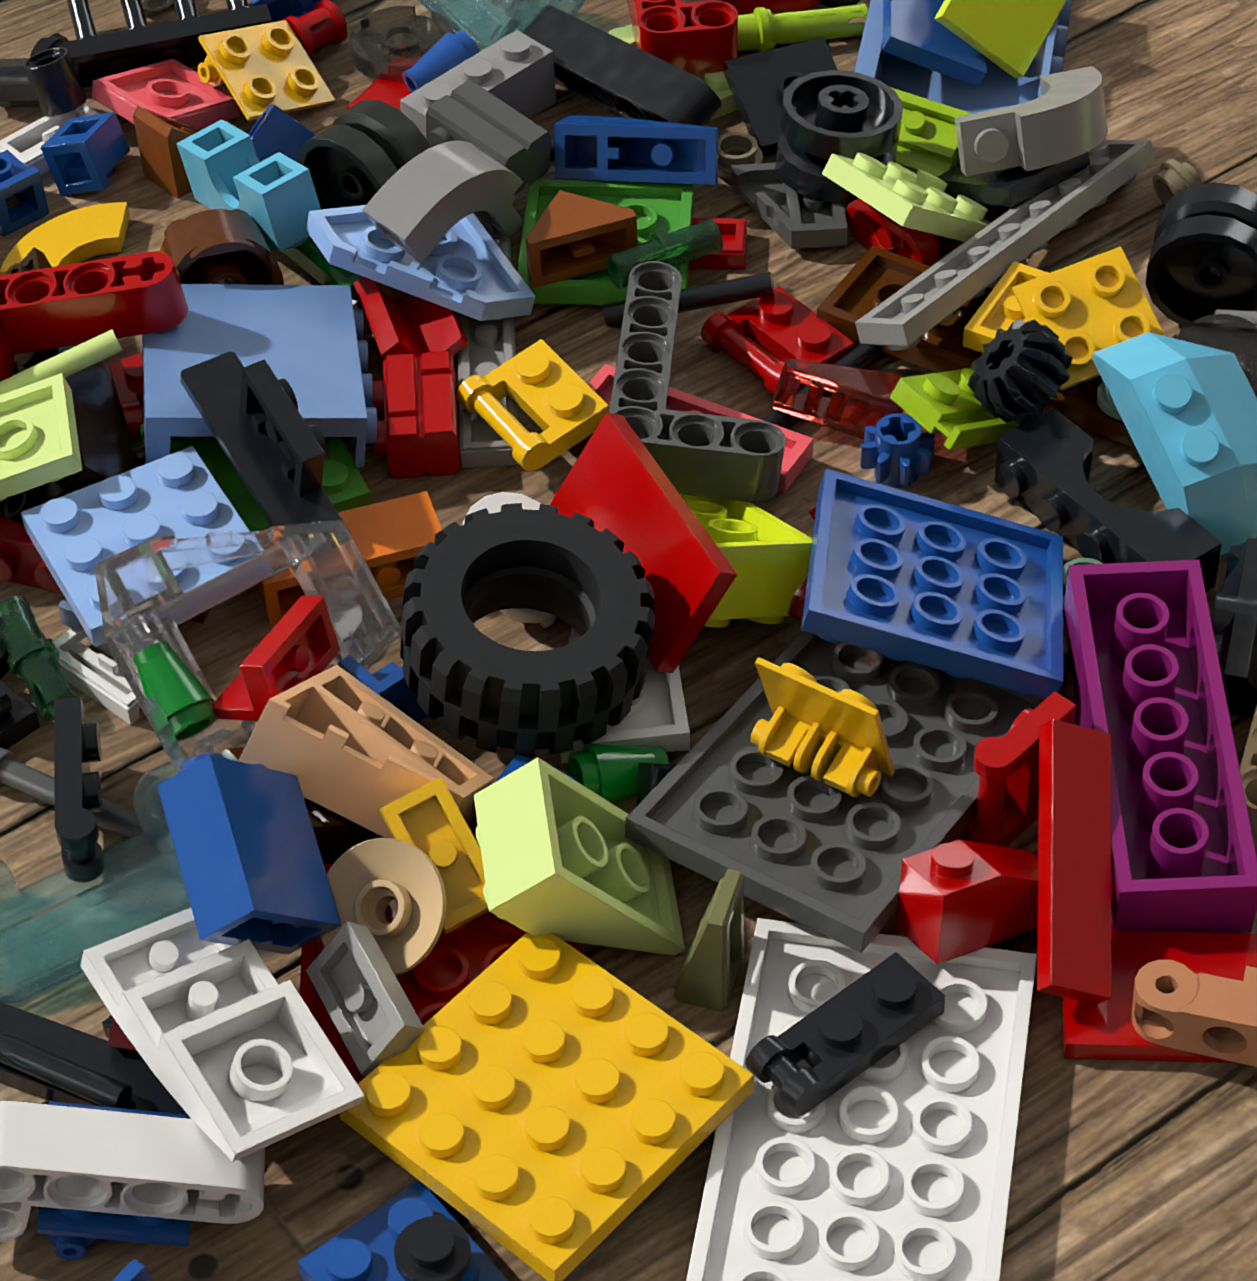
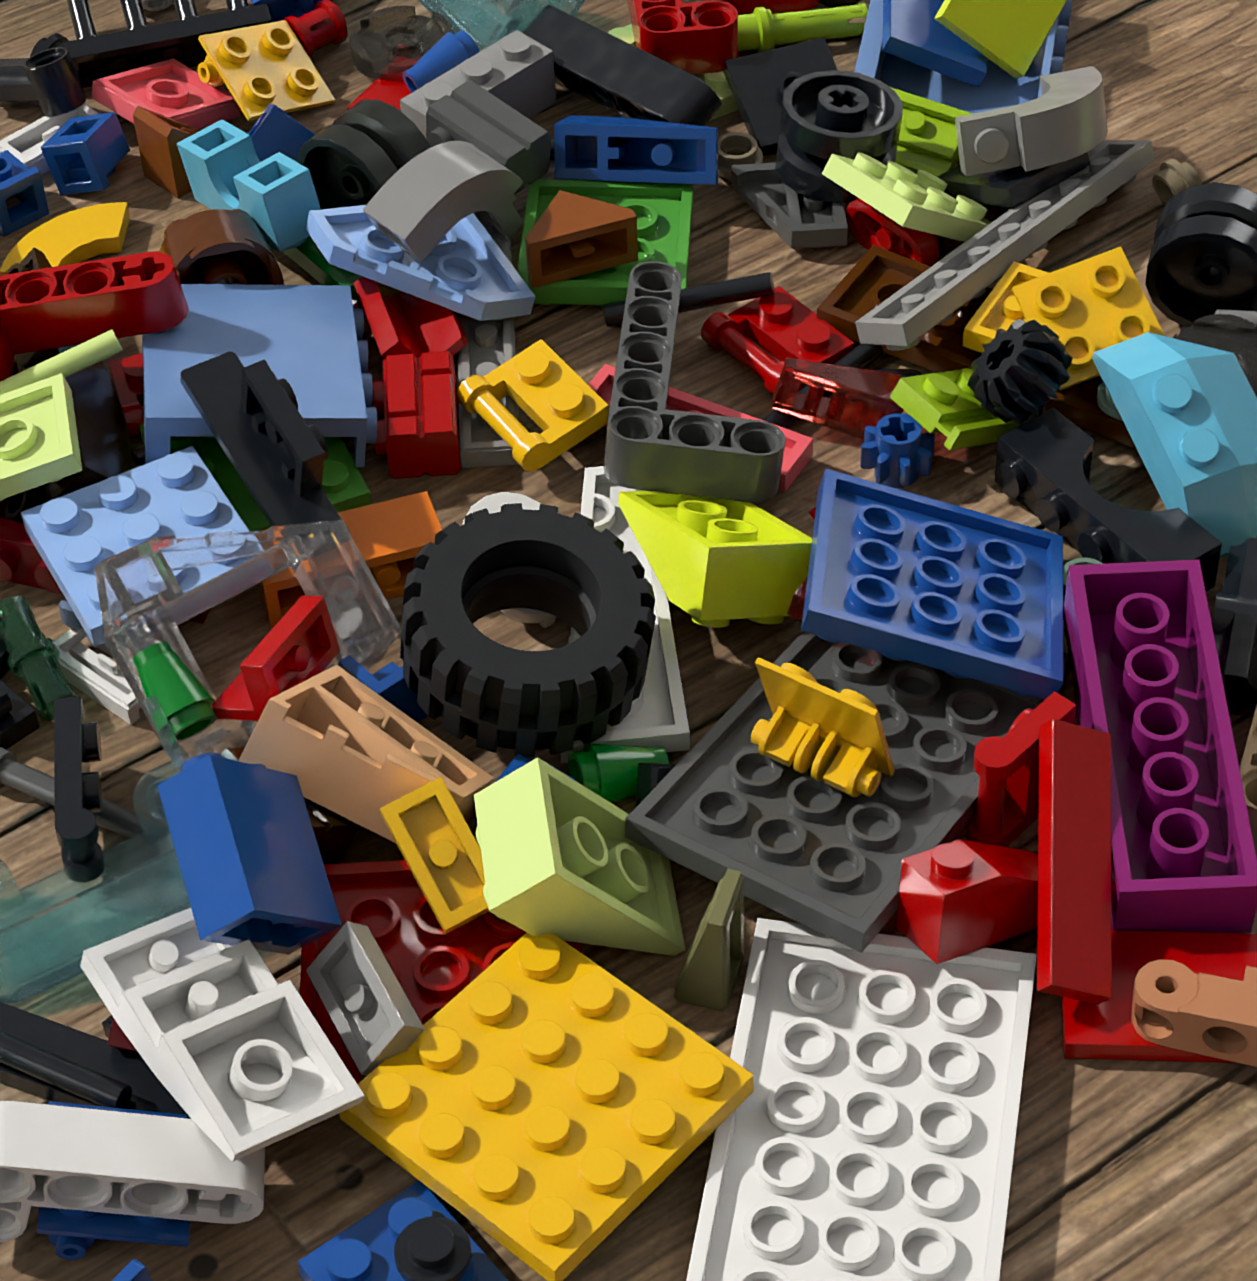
(375, 875): tan dish -> none
(633, 498): red tile -> none
(670, 248): clear green pin -> none
(734, 246): red tile -> none
(847, 1034): black plate -> none

